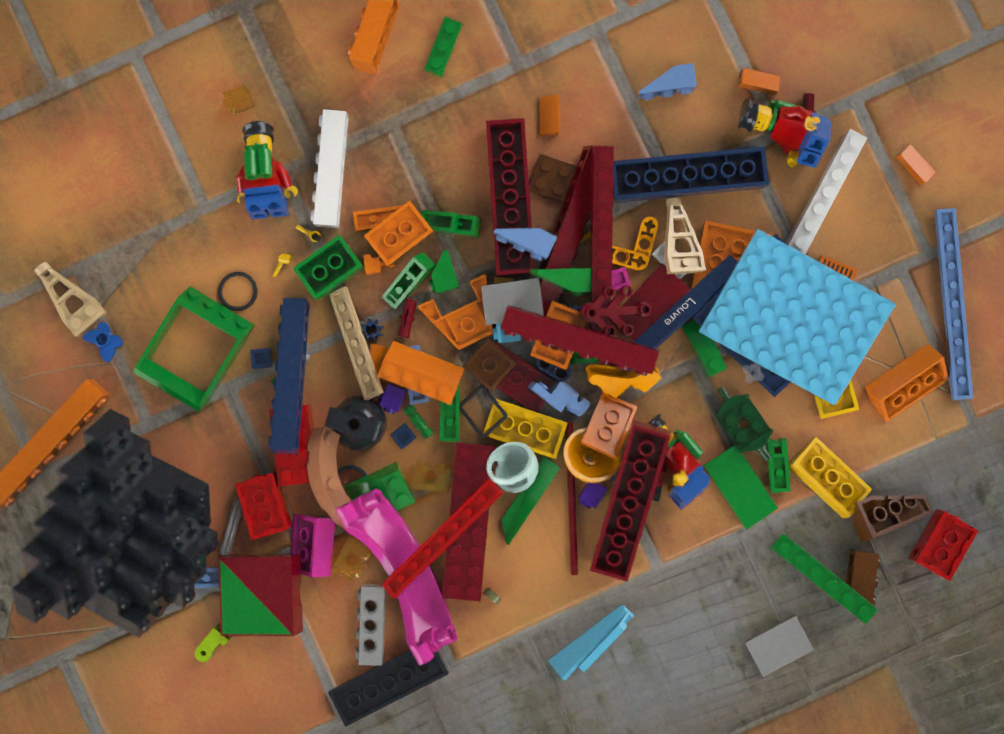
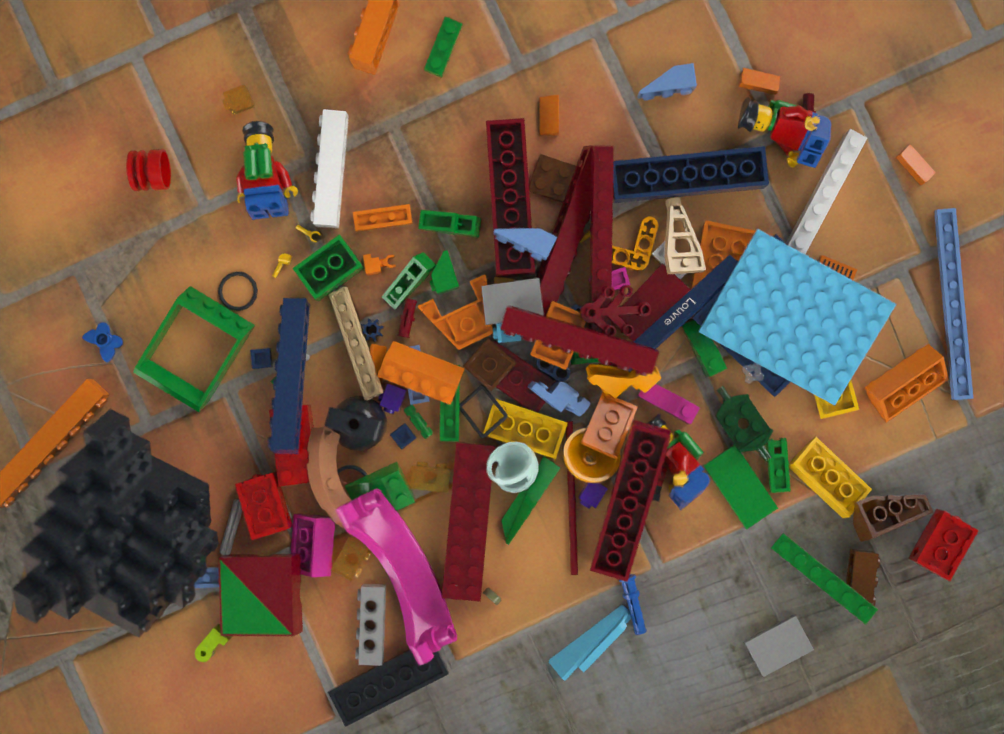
(83, 317): tan plate -> none
(148, 170): none -> red wheel
(398, 233): orange plate -> none
(442, 538): red plate -> none
(568, 279): green slope -> none
(631, 595): none -> blue pin
(670, 403): none -> dark pink slope

